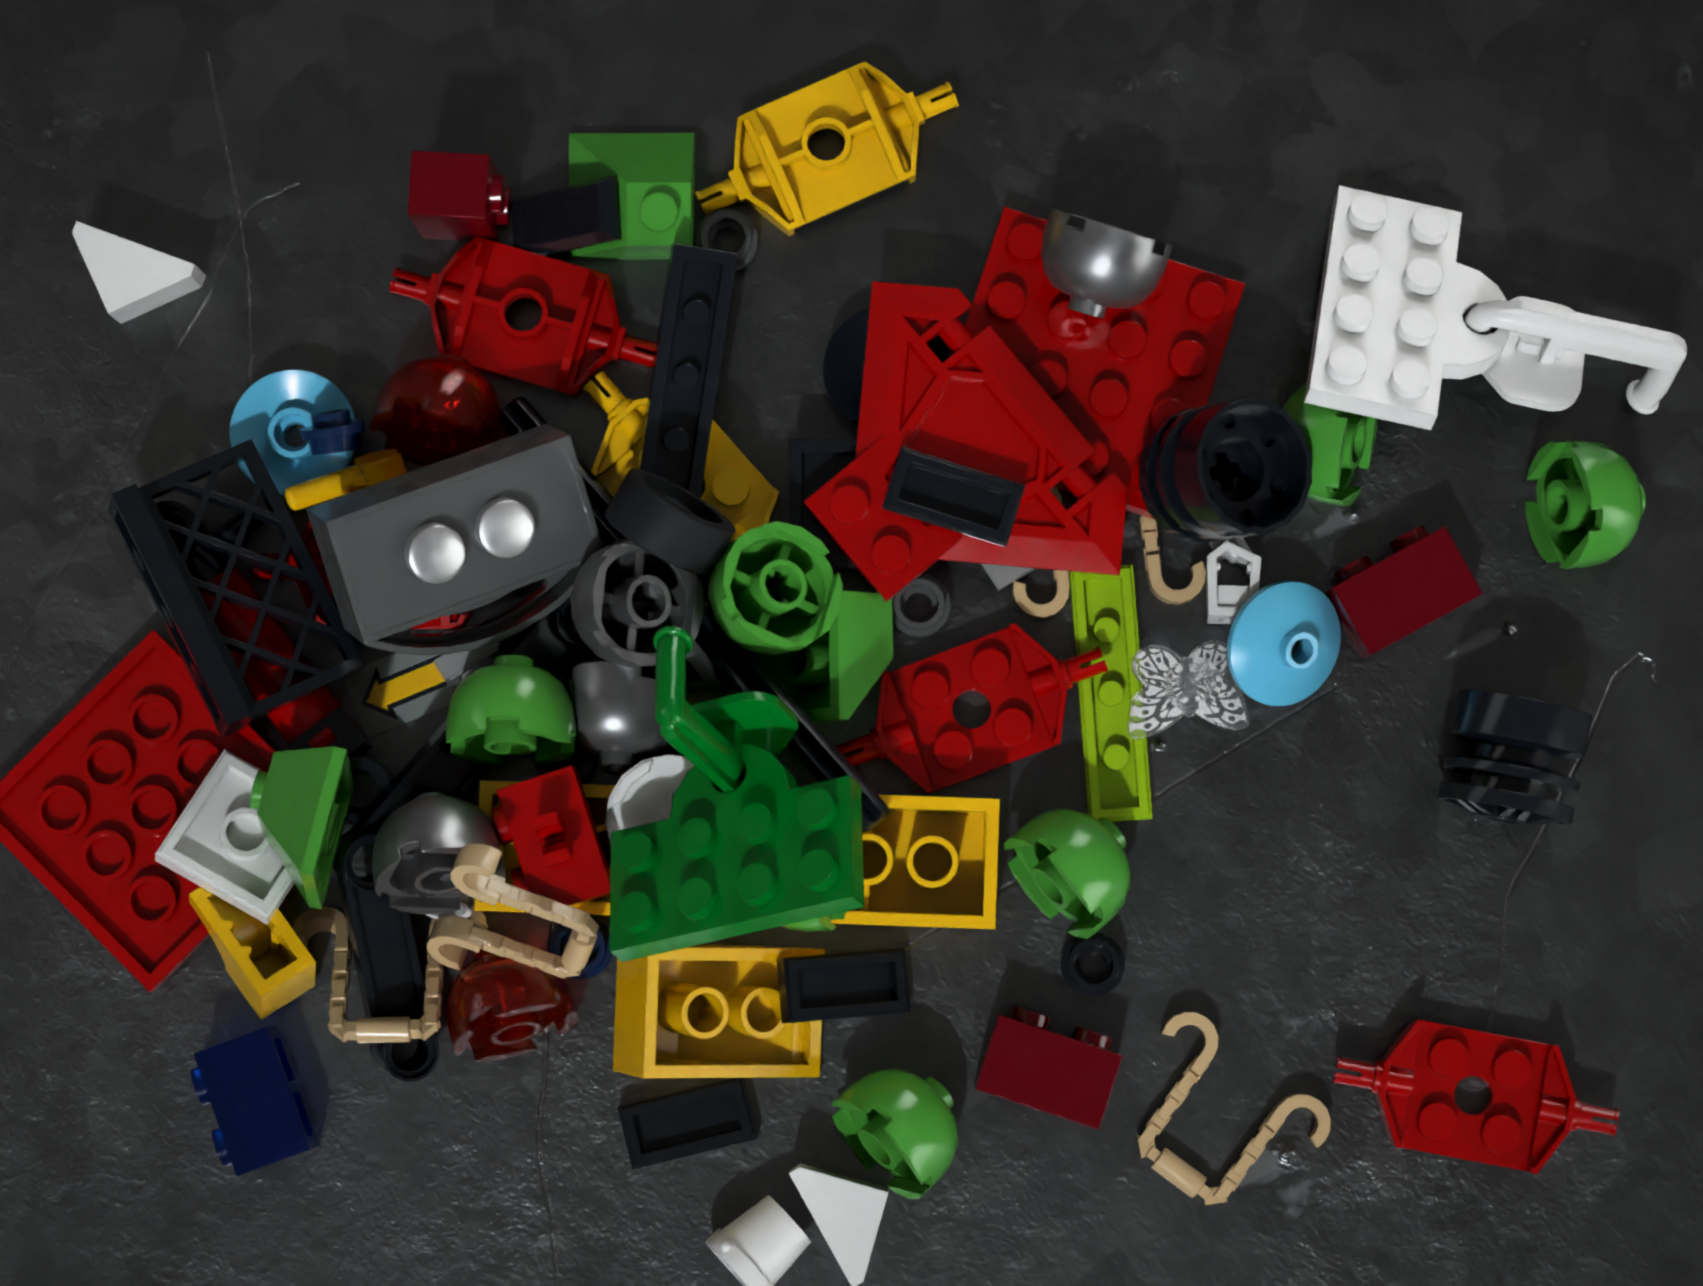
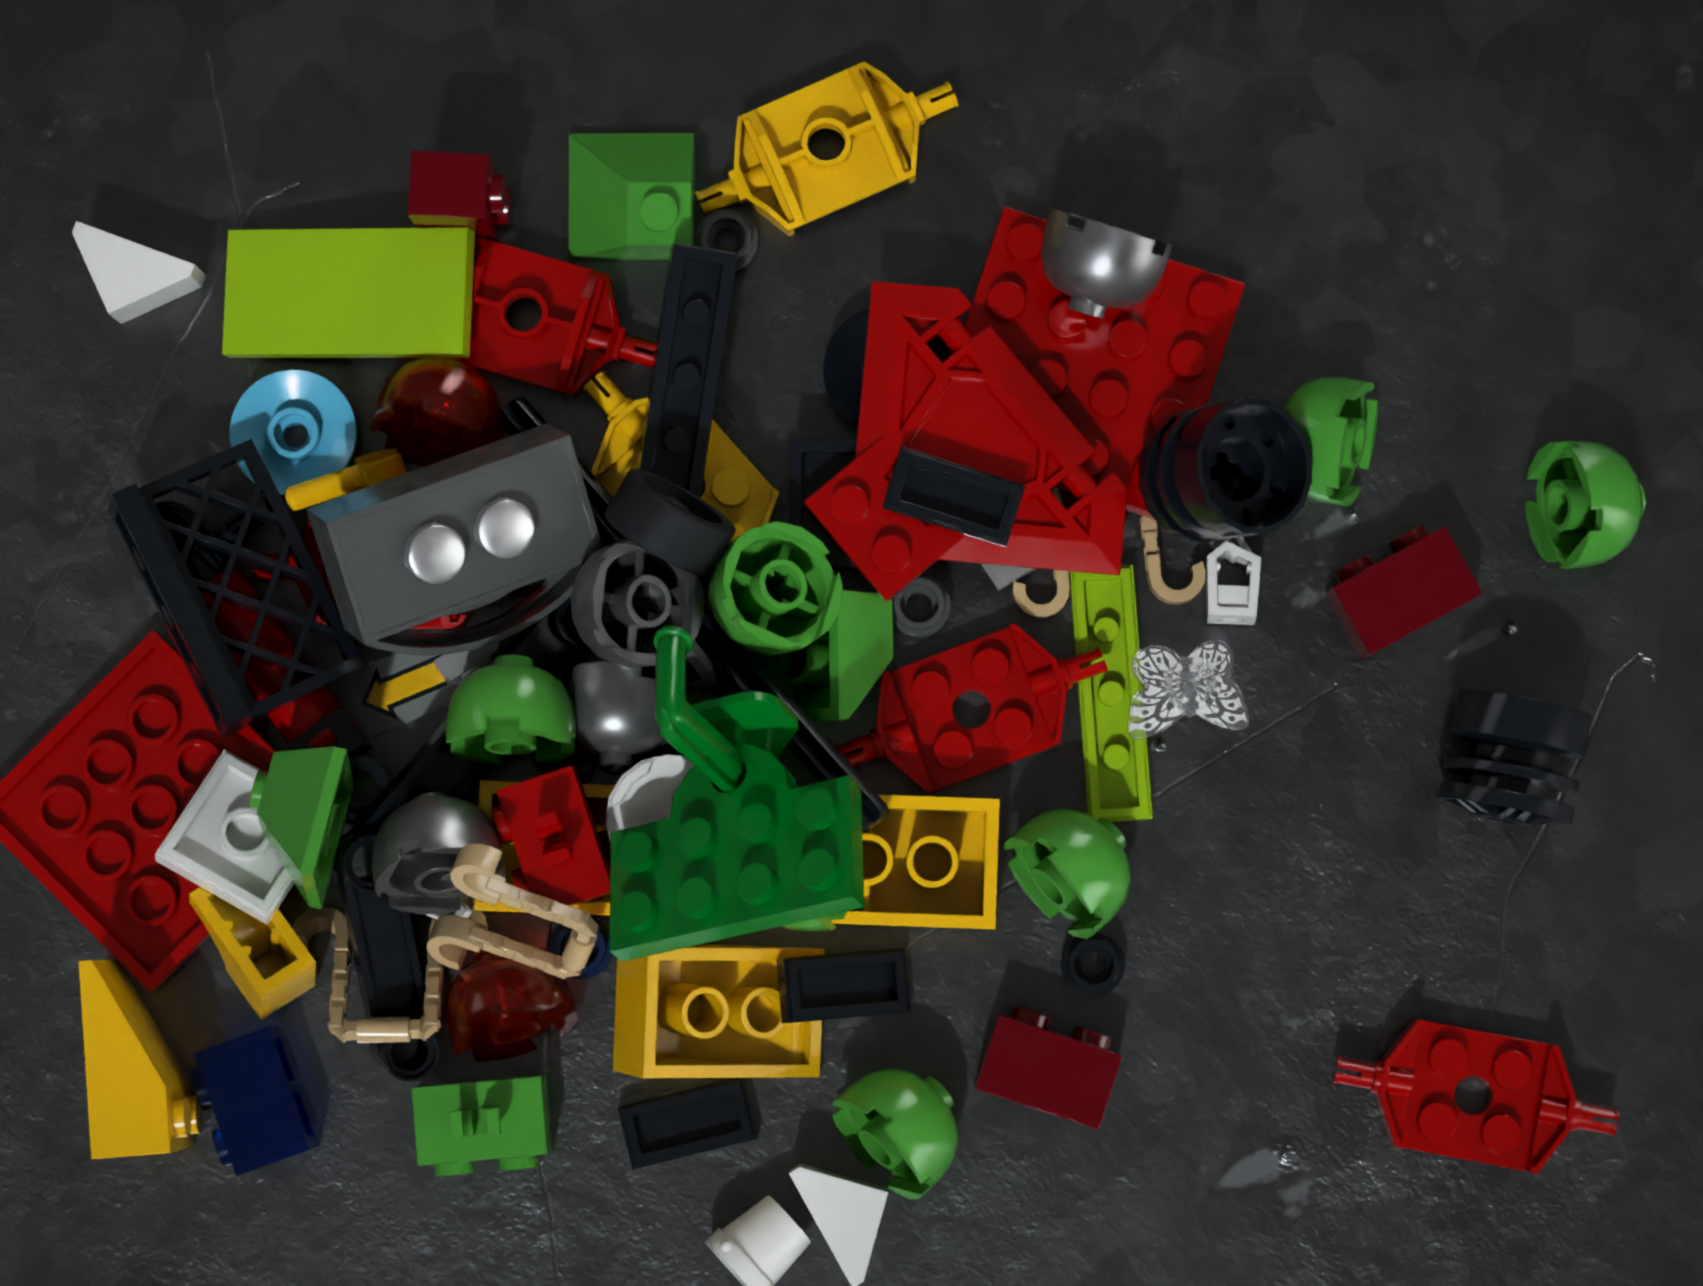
(133, 1080): none -> yellow slope
(333, 432): dark blue plate -> none
(349, 293): none -> lime tile
(482, 1122): none -> bright green brick
(567, 217): black tile -> none
(1180, 1172): tan piece -> none
(1263, 641): medium azure dish -> none
(1407, 315): white plate -> none

